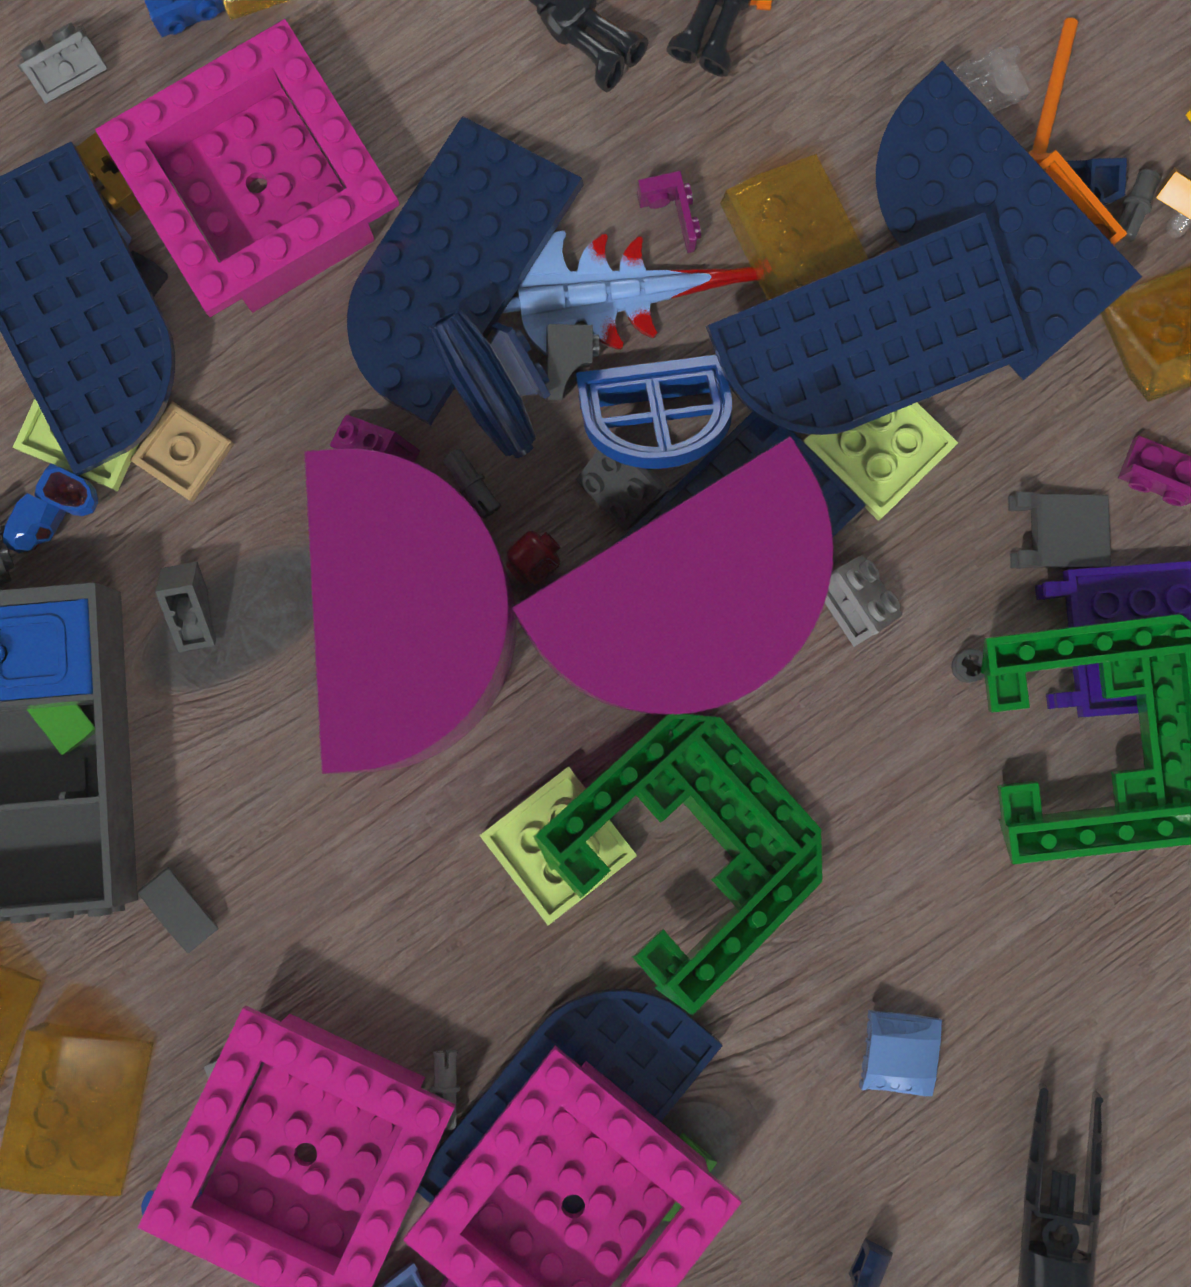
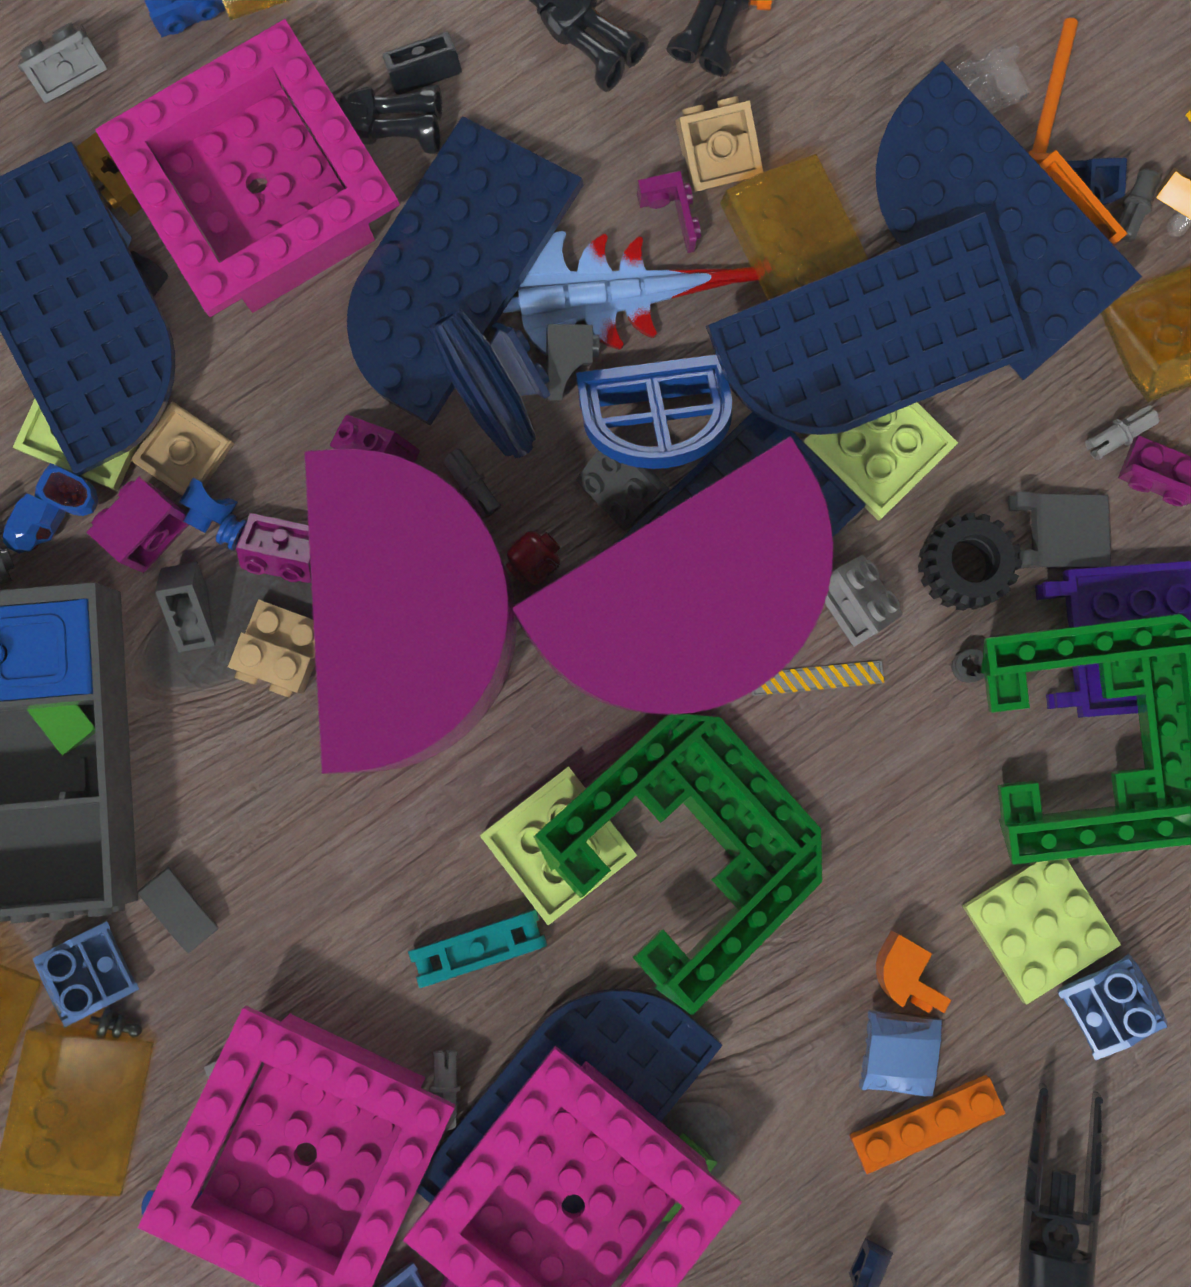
(85, 974): none -> medium blue slope
(116, 1025): none -> pearl dark grey hair
(138, 525): none -> magenta brick
(203, 508): none -> blue piece
(230, 531): none -> blue bush
(275, 548): none -> magenta bracket
(276, 650): none -> tan plate
(363, 112): none -> black piece
(422, 63): none -> black slope
(477, 948): none -> teal plate
(719, 143): none -> tan plate
(823, 678): none -> sticker
(899, 970): none -> orange brick
(927, 1124): none -> orange plate
(993, 545): none -> black tyre
(1041, 926): none -> yellowish green plate
(1114, 1007): none -> medium blue slope
(1123, 431): none -> light grey axle

